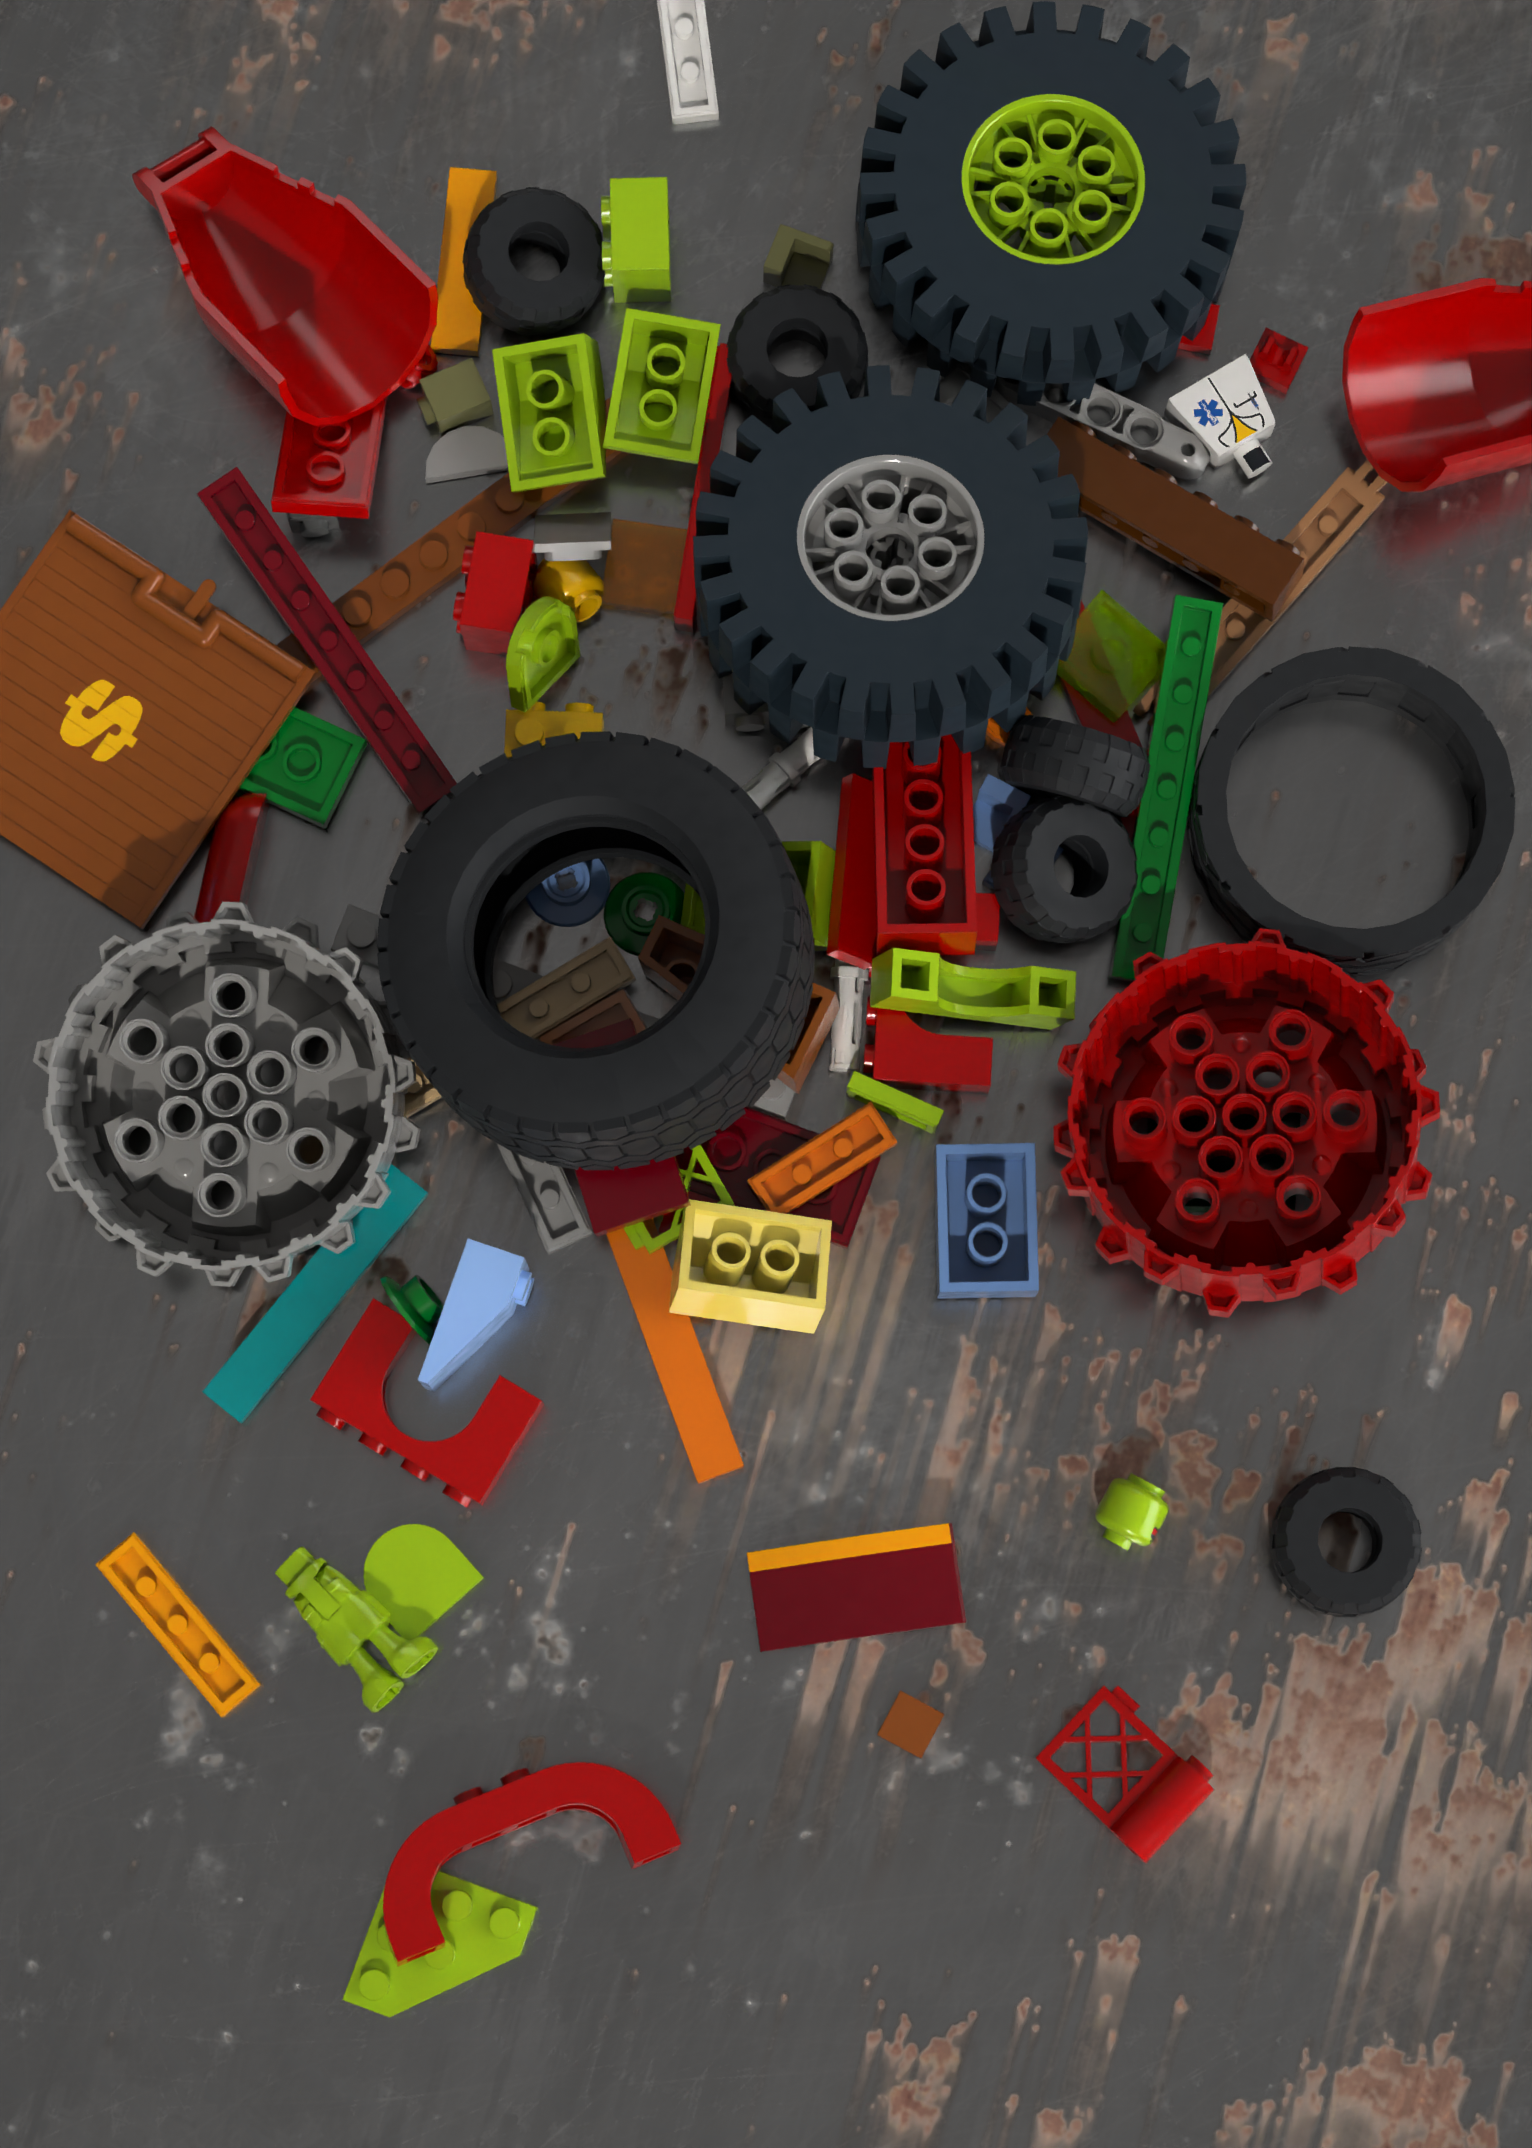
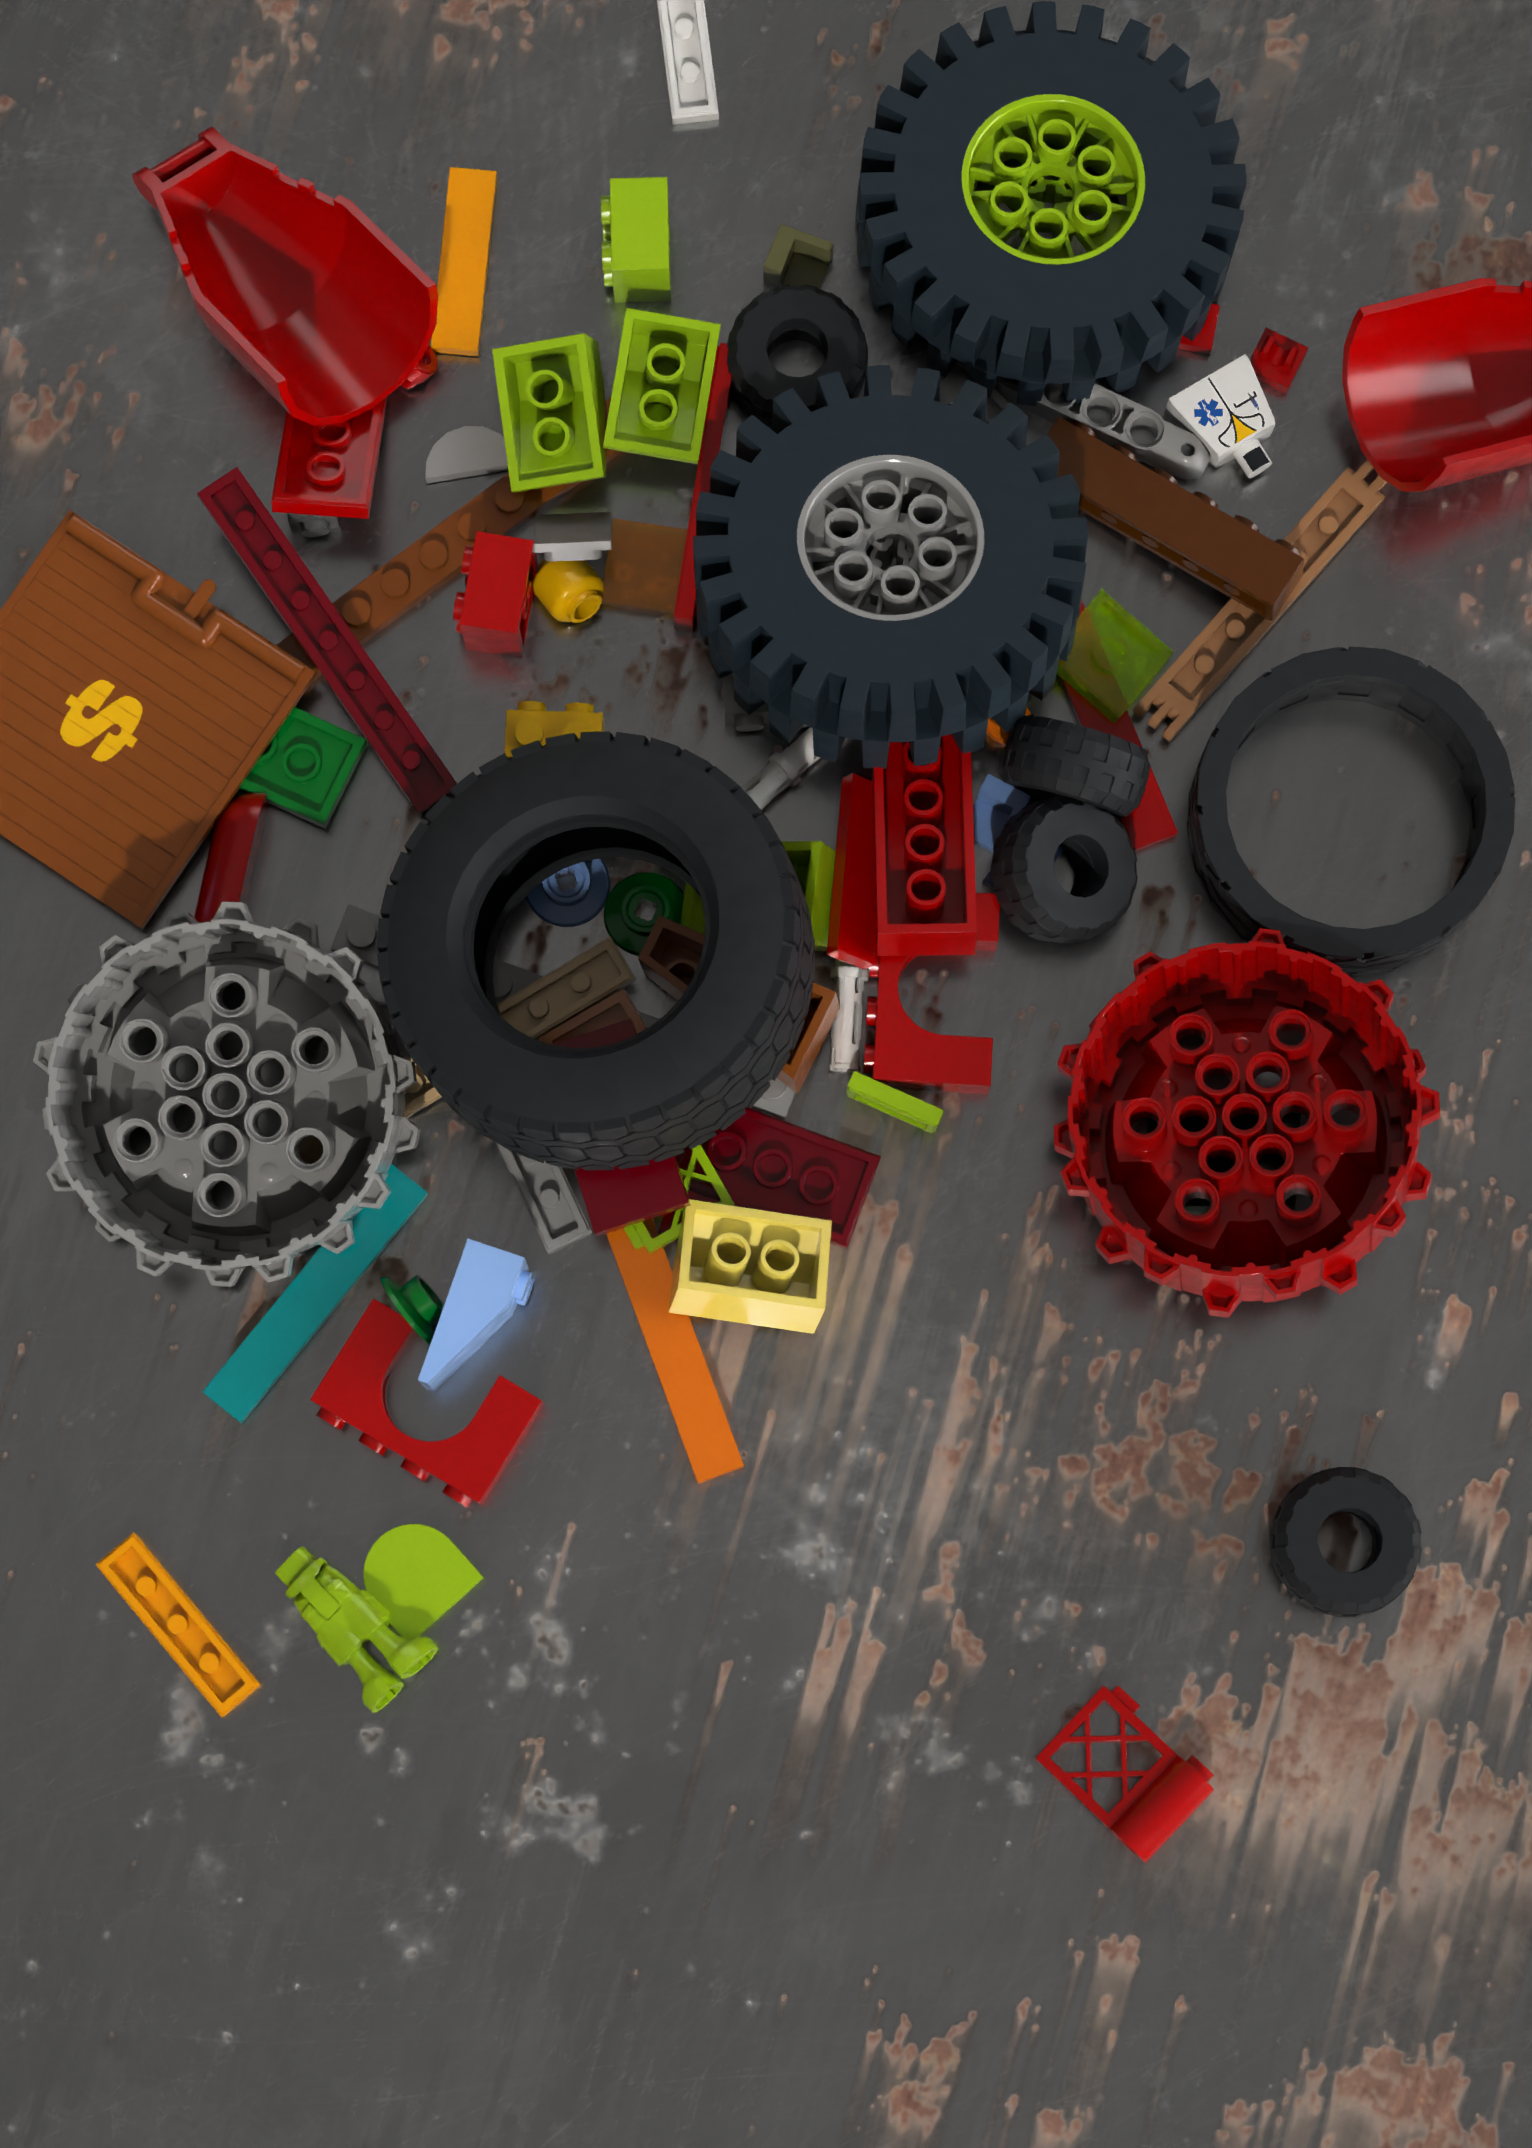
(454, 397): olive brick -> none
(478, 1932): lime plate -> none
(520, 1801): red arch -> none
(540, 650): lime tile -> none
(545, 220): black tyre -> none
(823, 1161): orange tile -> none
(856, 1587): dark red slope -> none
(910, 1724): dark orange tile -> none
(986, 1220): medium blue brick -> none
(1010, 996): lime arch -> none
(1132, 1511): lime head -> none
(1168, 790): green plate -> none

